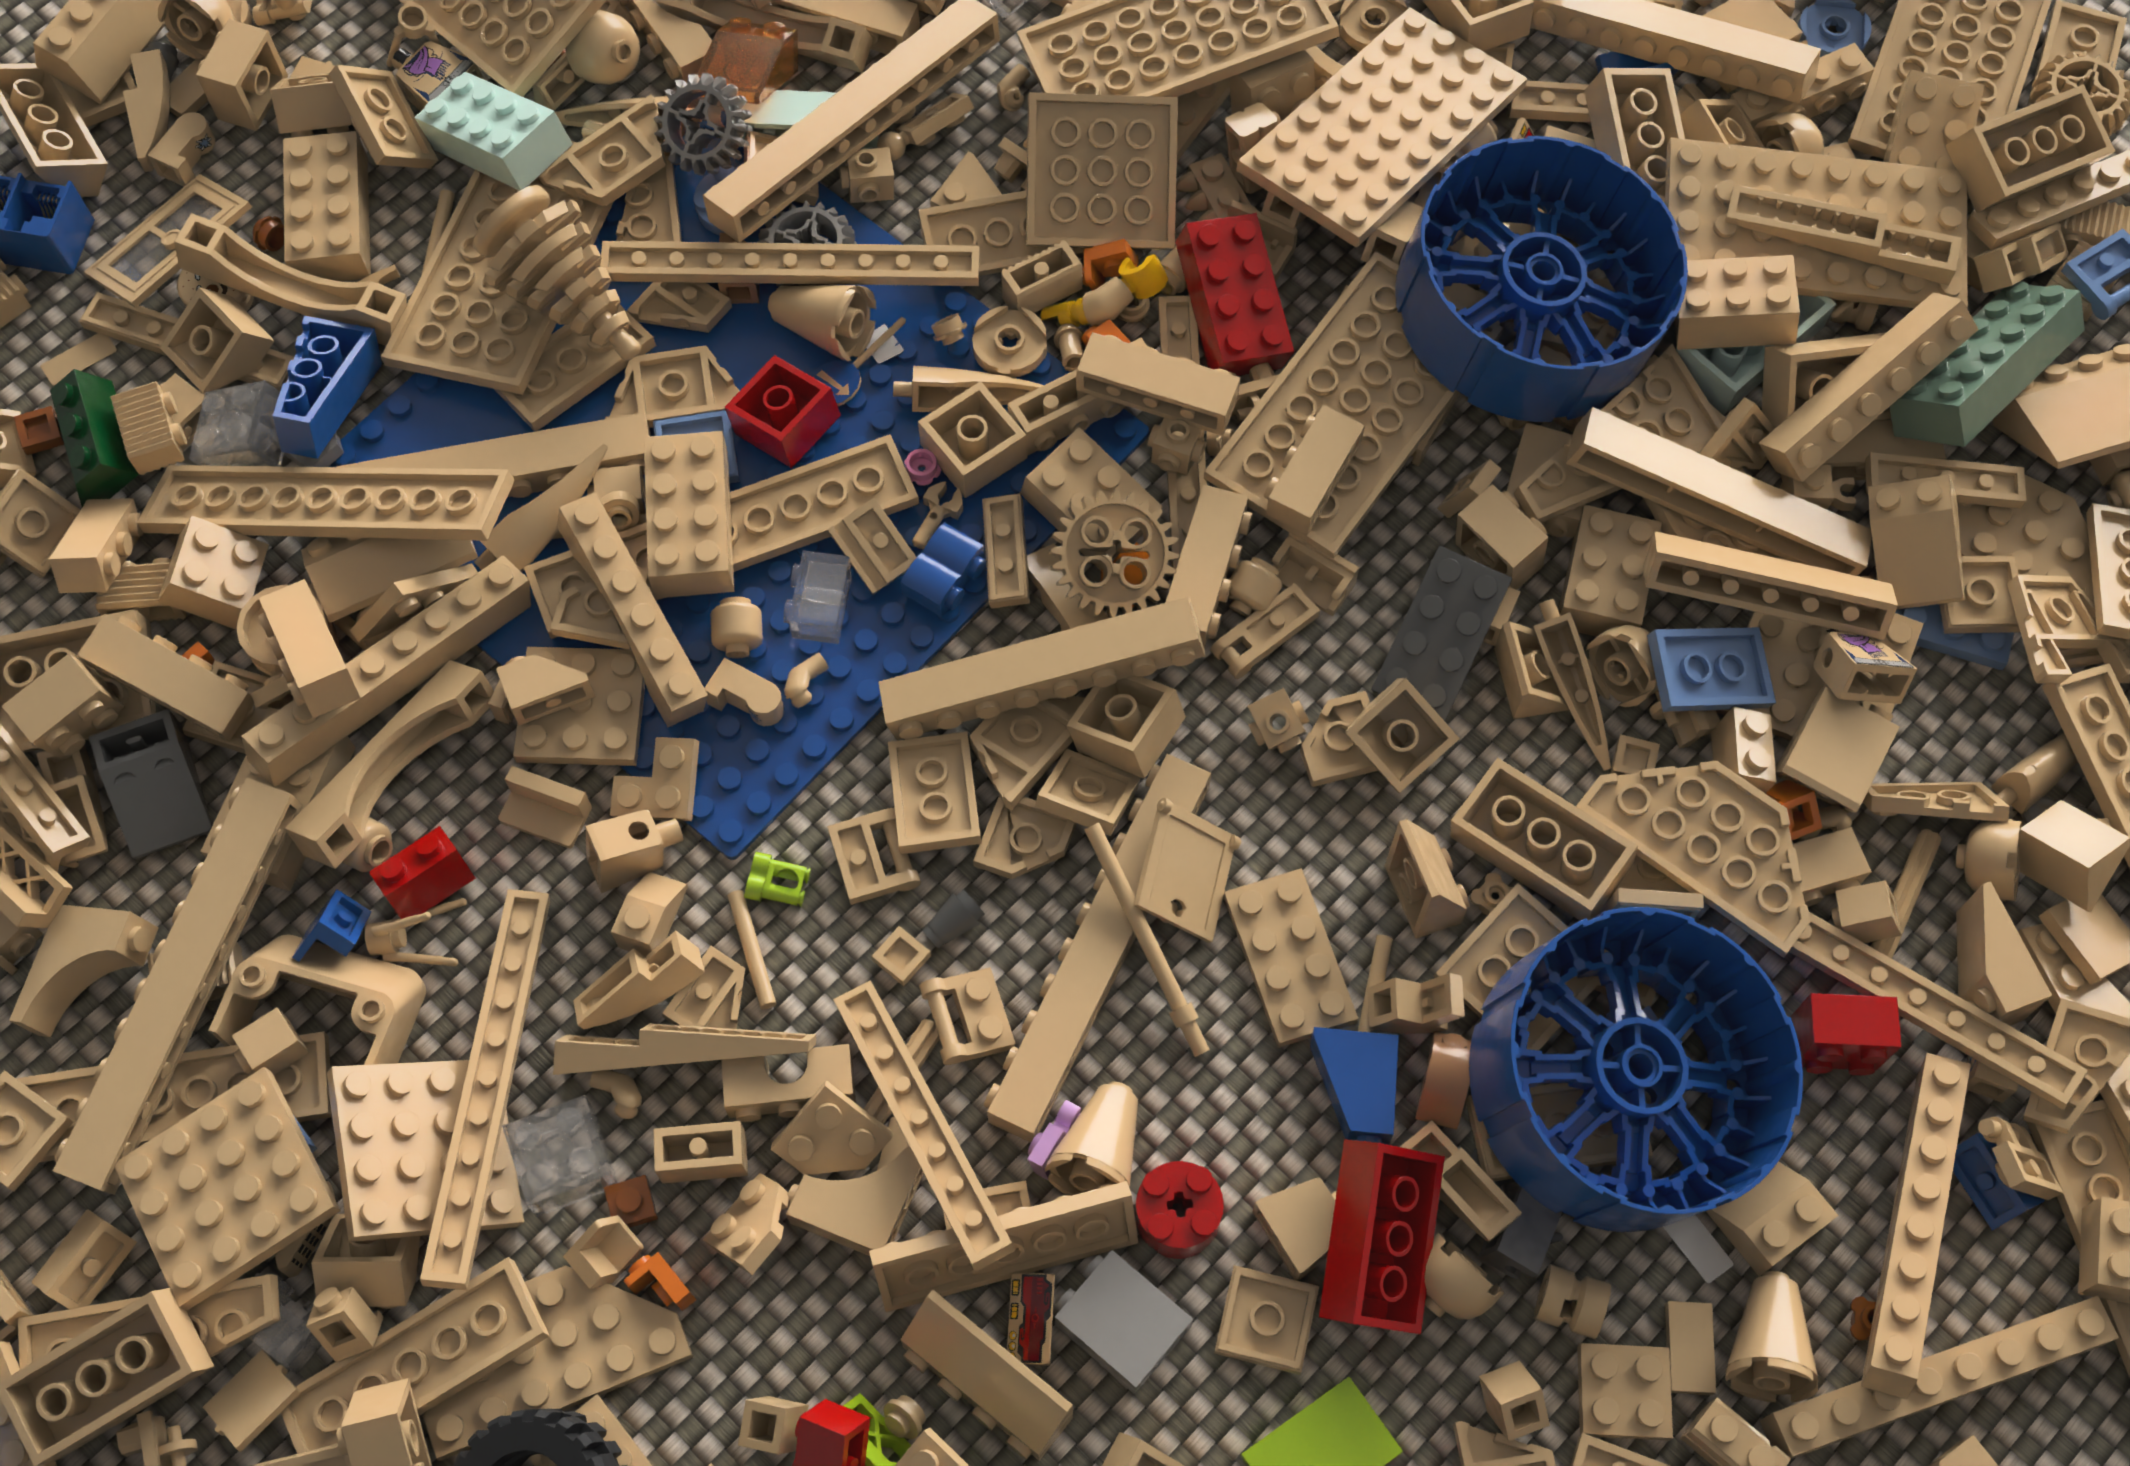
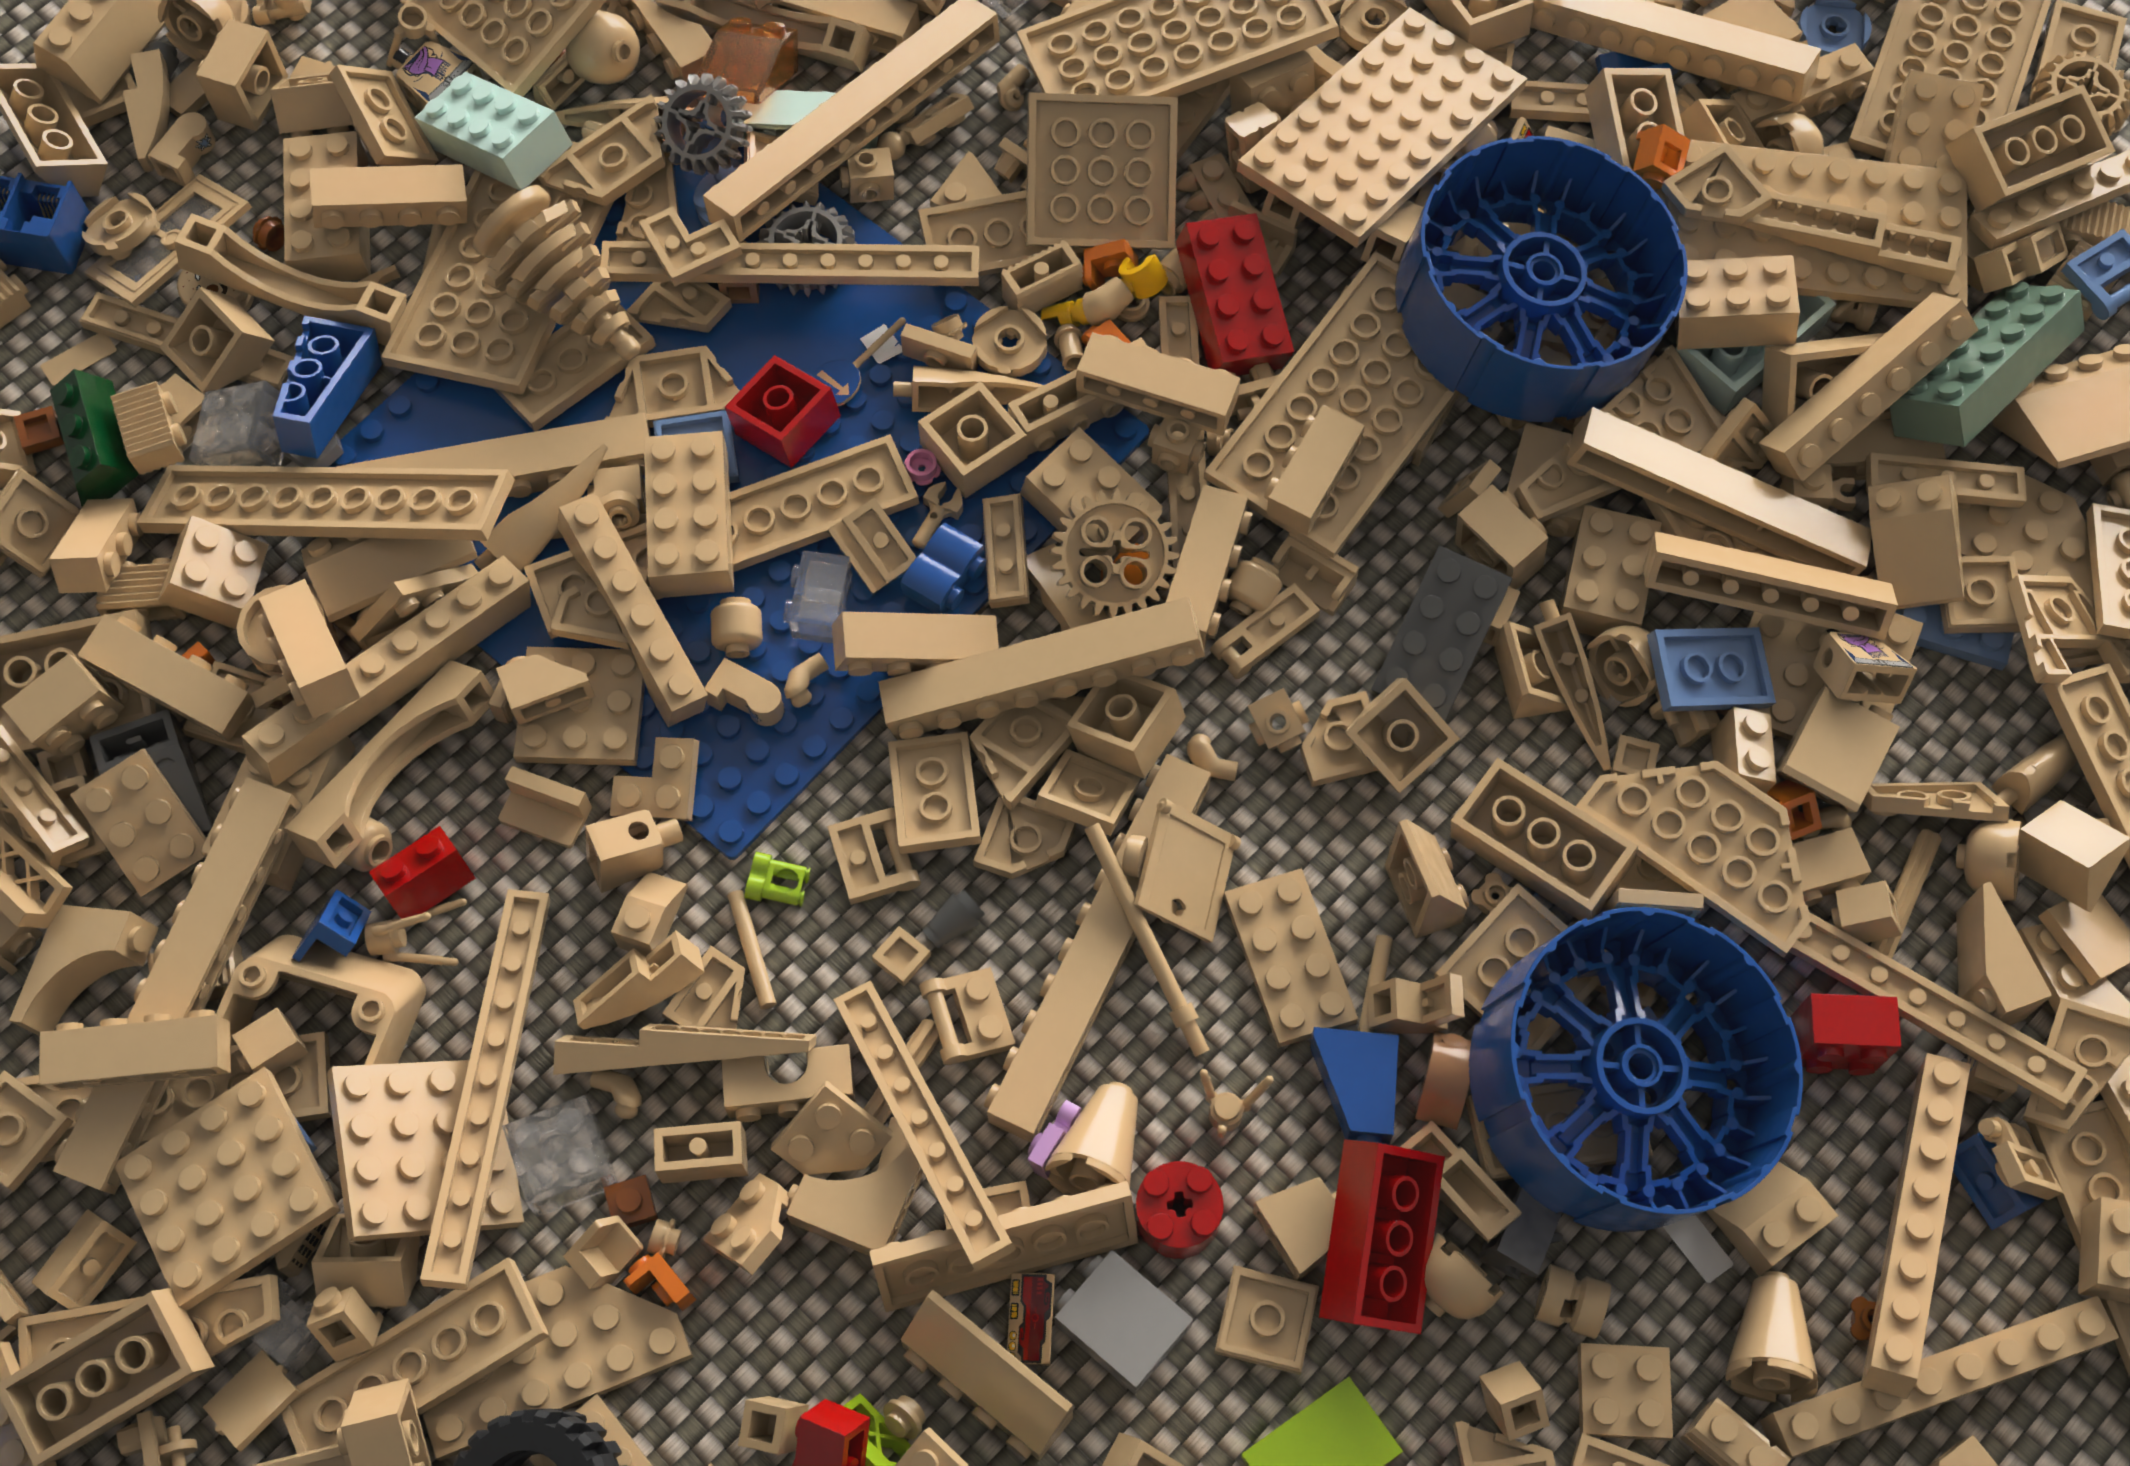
(120, 225): none -> tan plate
(134, 1051): none -> tan brick
(141, 822): none -> tan plate
(388, 196): none -> tan brick
(664, 1238): none -> tan plate
(688, 254): none -> tan plate
(827, 316): tan cone -> none
(908, 640): none -> tan brick
(937, 349): none -> tan plate
(1134, 855): none -> tan tile
(1203, 756): none -> tan arm
(1227, 1108): none -> tan plant
(1660, 154): none -> orange brick
(1691, 1347): tan tile -> none
(1717, 189): none -> tan plate

